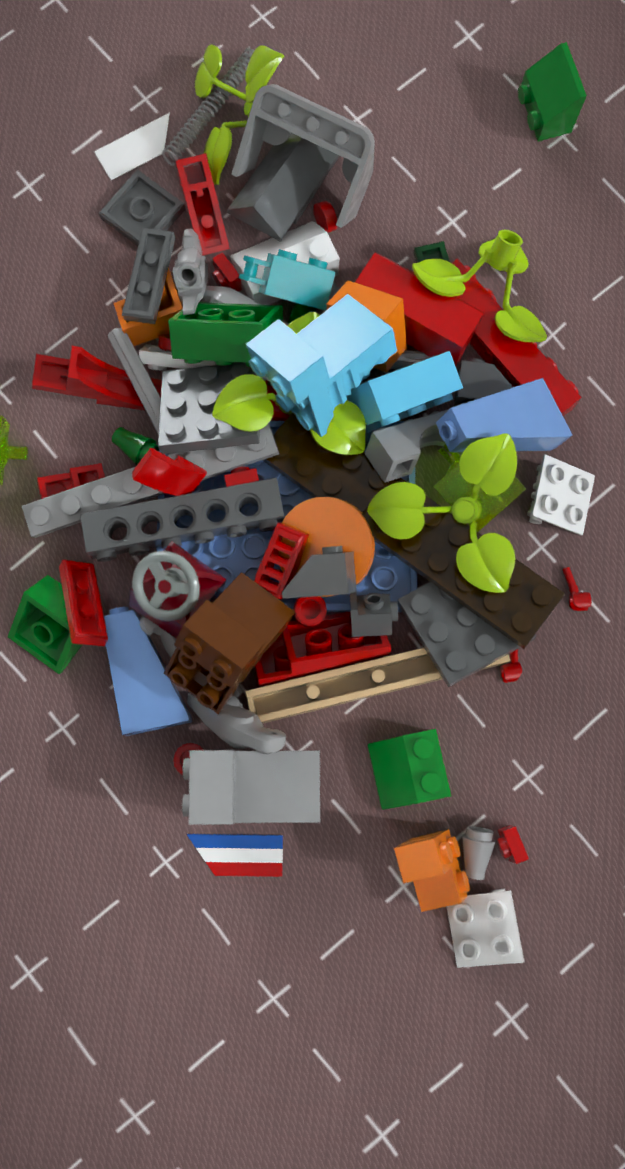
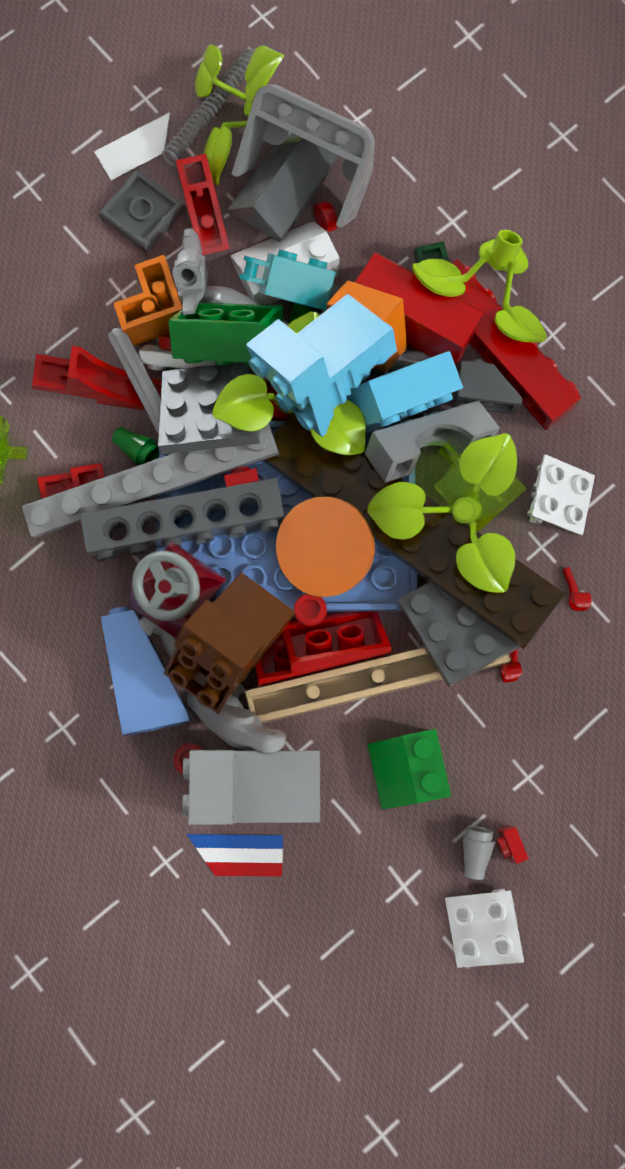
(43, 625): green slope -> none
(83, 603): red tile -> none
(148, 276): dark grey tile -> none
(168, 475): red slope -> none
(225, 274): red plate -> none
(271, 557): red slope -> none
(324, 575): dark grey slope -> none
(372, 614): dark grey brick -> none
(434, 869): orange brick -> none
(522, 412): medium blue slope -> none
(552, 94): green slope -> none

